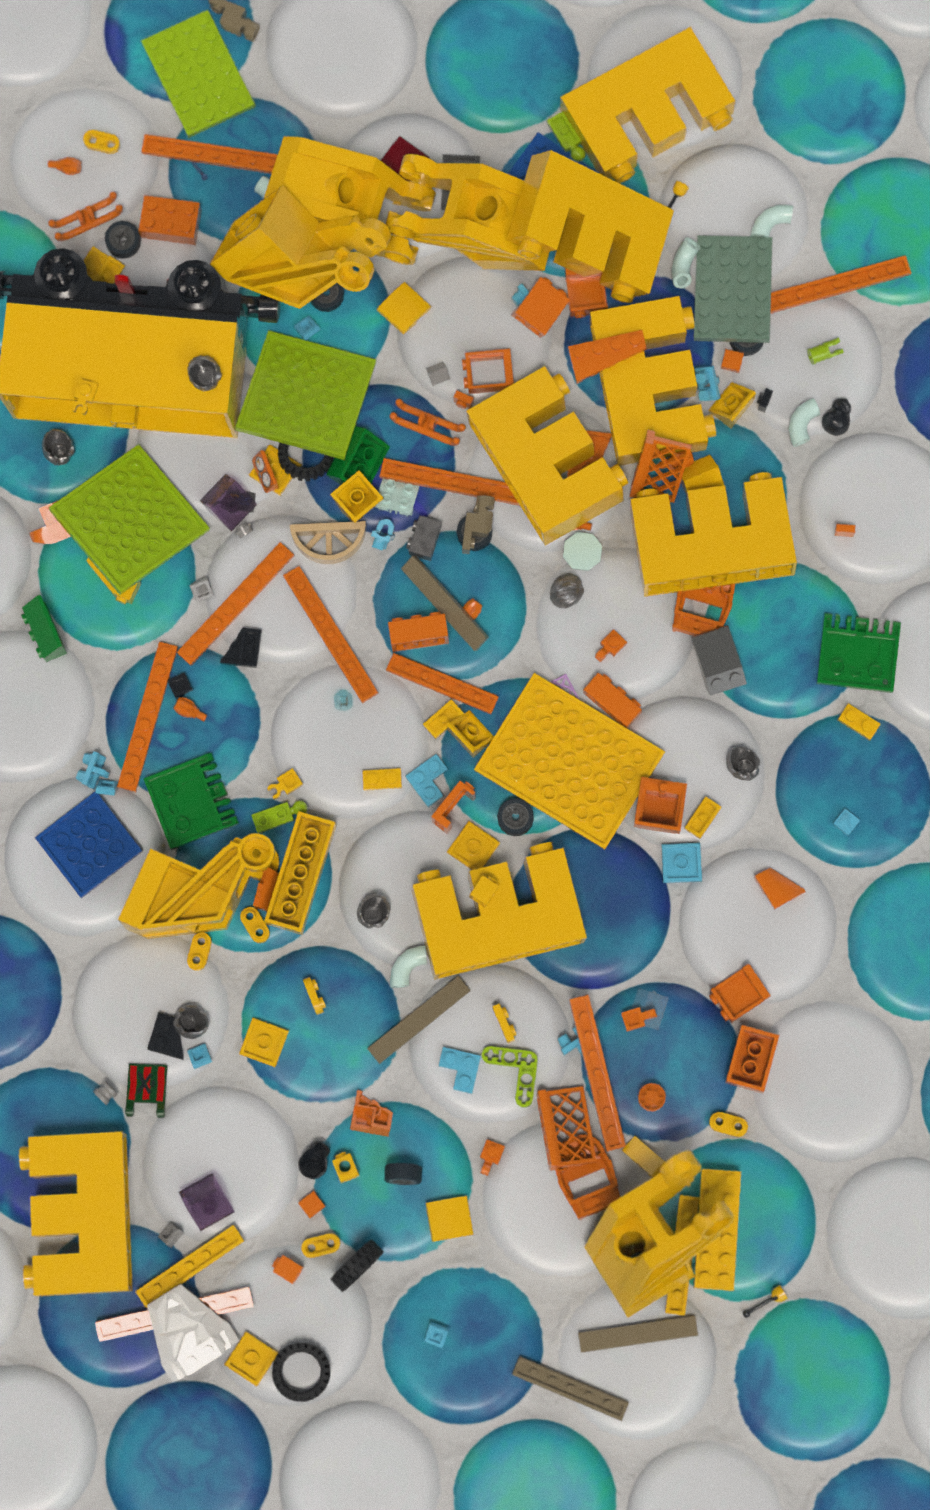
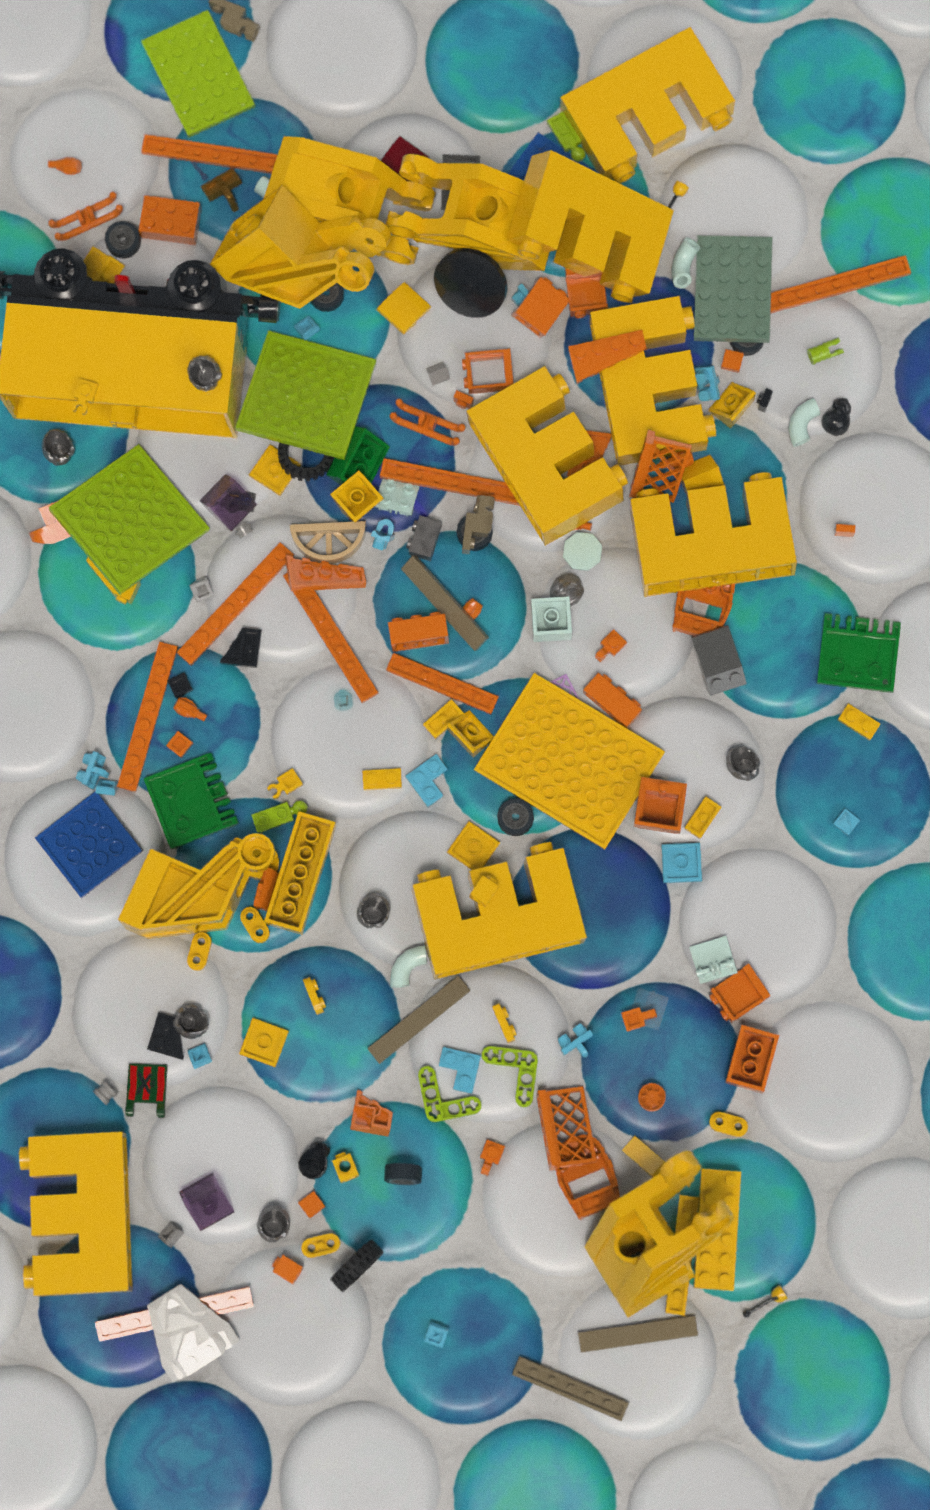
(43, 629): green slope -> none
(102, 141): yellow plate -> none
(179, 744): none -> orange tile
(190, 1265): yellow plate -> none
(221, 186): none -> pearl gold plate
(251, 1359): yellow tile -> none
(264, 472): slope -> none
(273, 1224): none -> flat silver hair
(312, 575): none -> orange wing
(324, 1370): black tyre -> none
(443, 1107): none -> lime beam
(449, 803): orange panel -> none
(449, 1218): yellow slope -> none
(470, 282): none -> black dish
(551, 619): none -> light aqua slope
(597, 1072): orange plate -> none
(713, 960): none -> light aqua hinge
(770, 218): light aqua cylinder -> none
(777, 887): orange slope -> none

